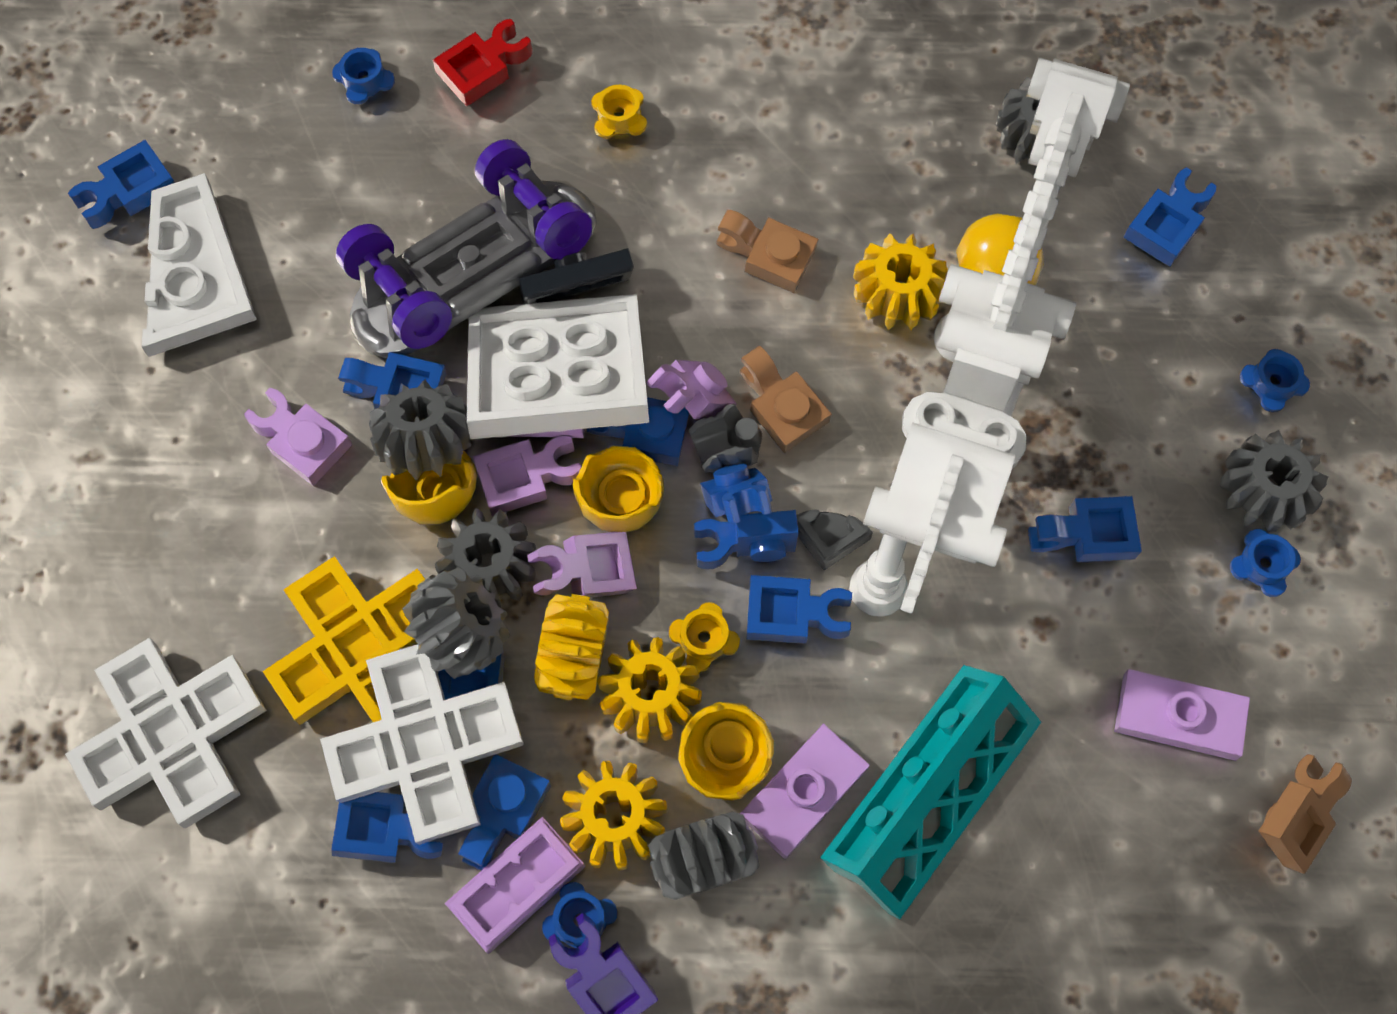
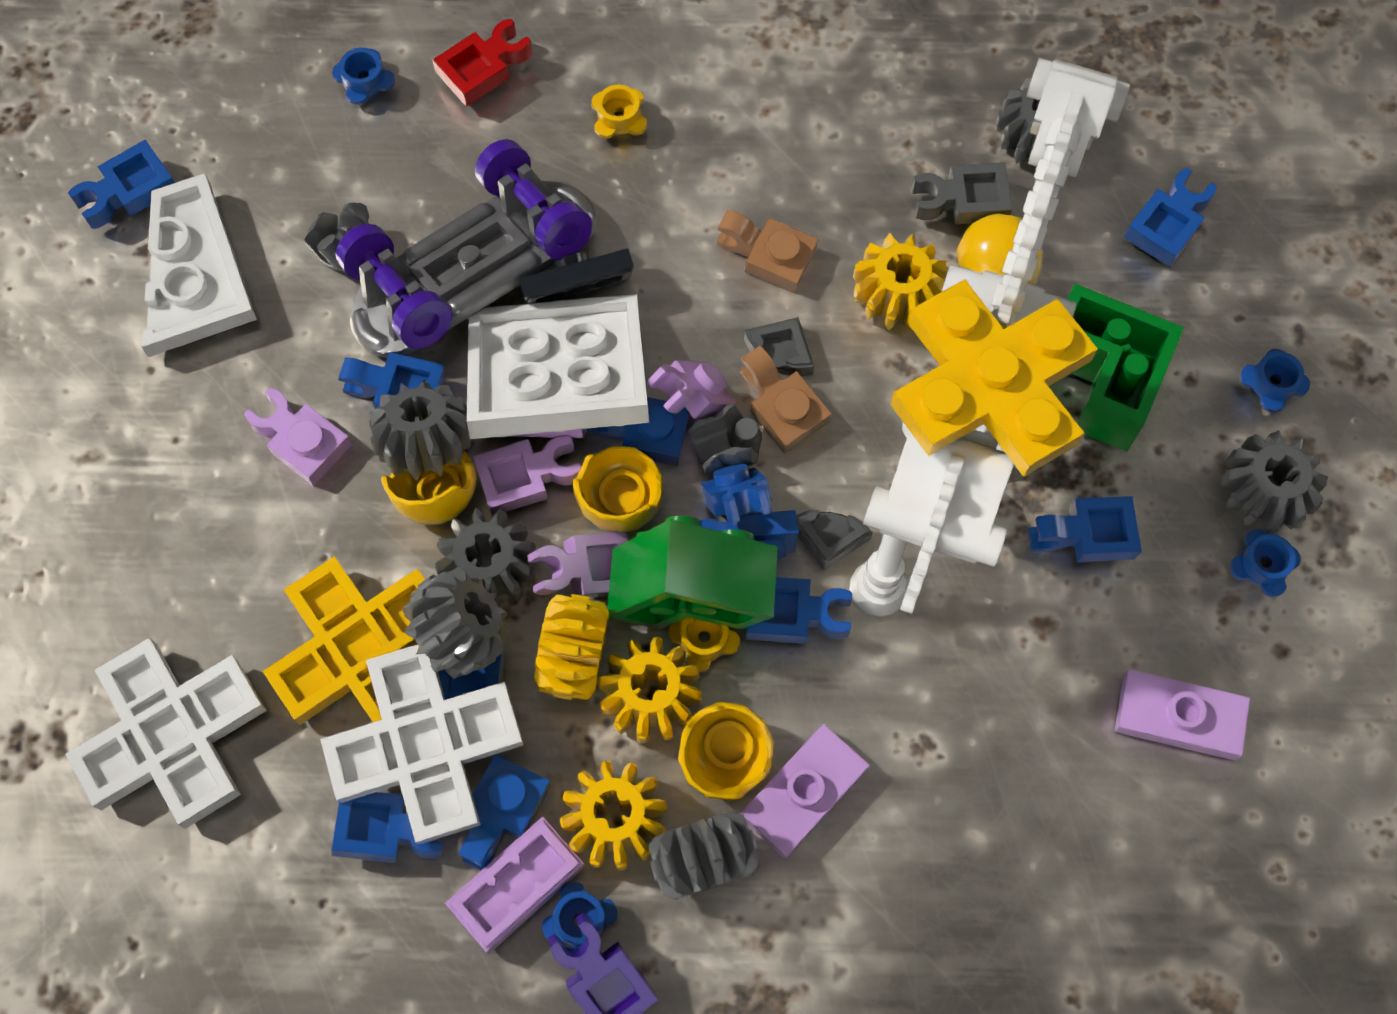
(329, 229): none -> dark grey arm
(693, 574): none -> green brick
(784, 344): none -> dark grey tile
(927, 777): teal fence -> none
(969, 192): none -> dark grey plate
(994, 377): none -> yellow plate
(1126, 367): none -> green brick
(1301, 817): medium nougat plate -> none

